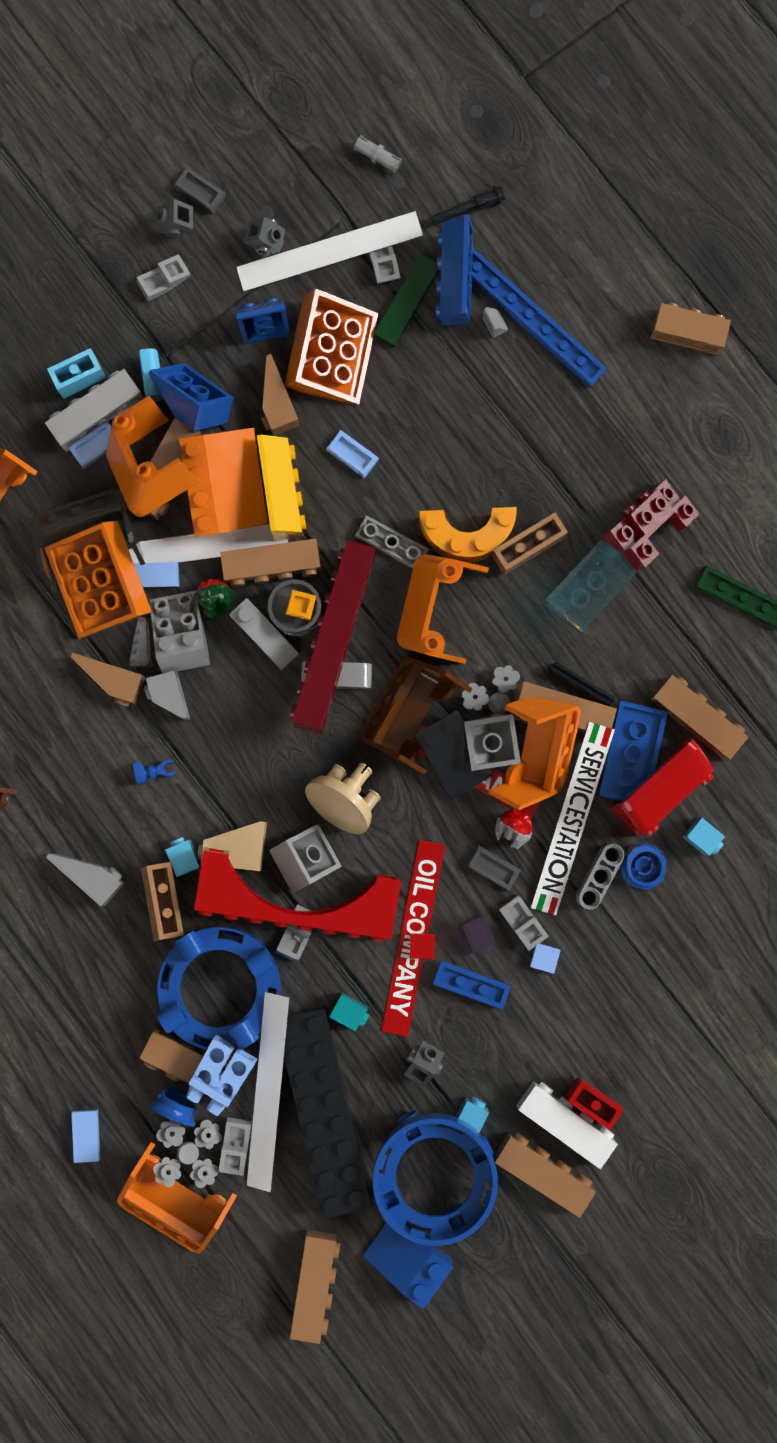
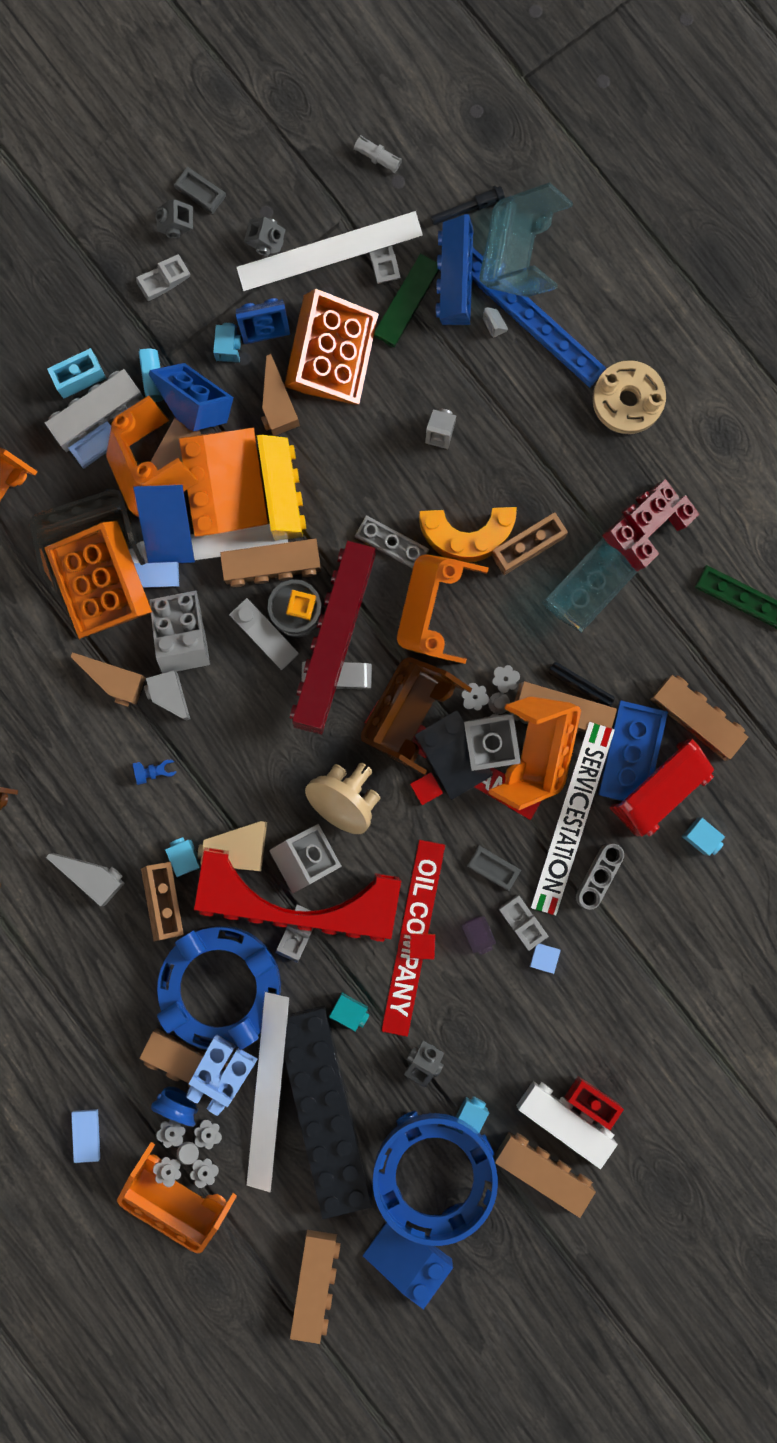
(141, 648): clear slope -> none
(164, 523): none -> blue piece
(214, 597): dark green piece -> none
(227, 343): none -> medium azure brick
(235, 1146): light grey slope -> none
(352, 454): light blue tile -> none
(426, 788): none -> red tile
(440, 428): none -> light grey slope
(471, 984): blue plate -> none
(512, 237): none -> clear light blue windscreen
(515, 826): piece -> none
(643, 866): blue hat -> none
(649, 400): none -> tan piece
(690, 328): medium nougat brick -> none

